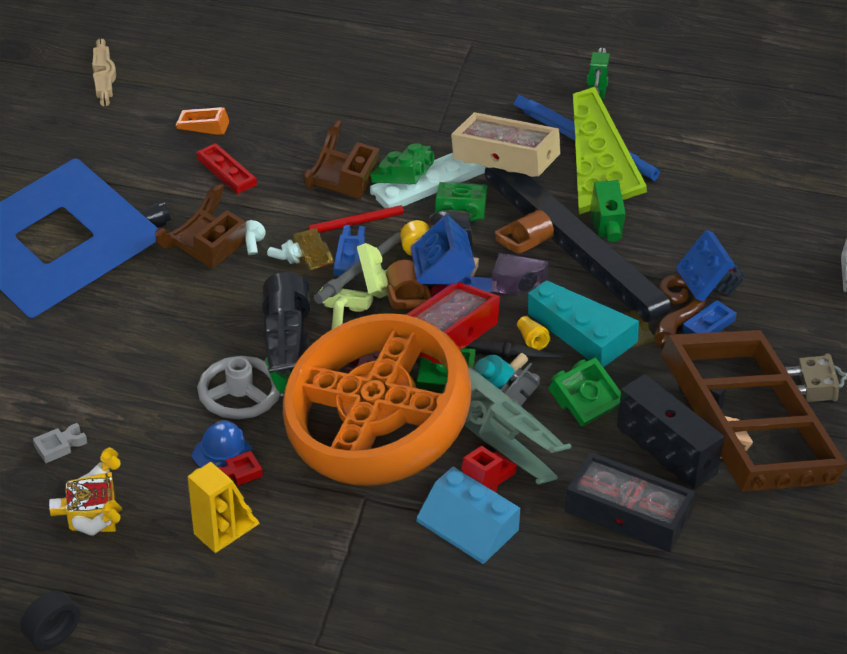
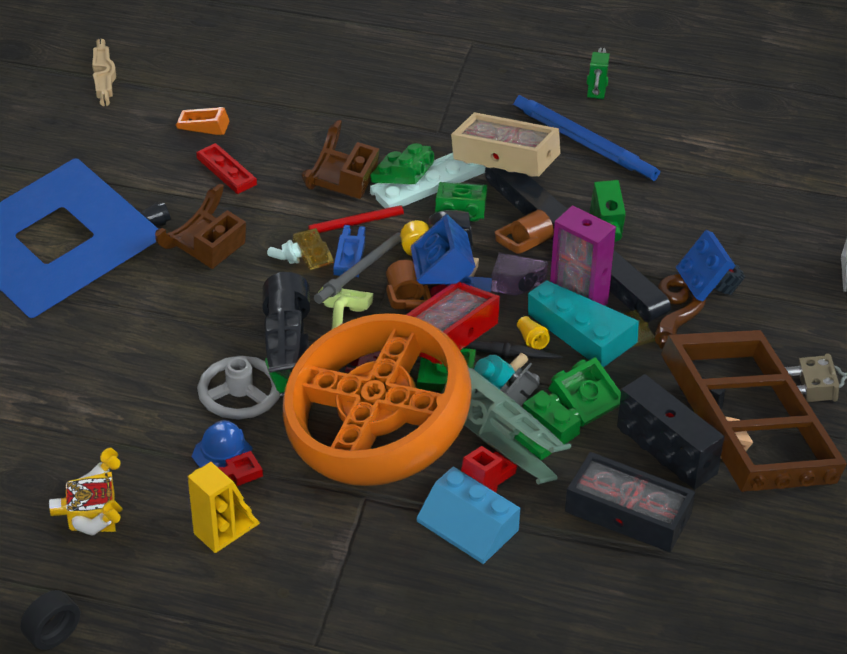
(57, 444): light grey plate -> none
(254, 232): light aqua plate -> none
(372, 270): yellowish green plate -> none
(559, 420): none -> green plate
(583, 254): none -> magenta brick
(601, 151): lime wing -> none
(710, 320): blue plate -> none

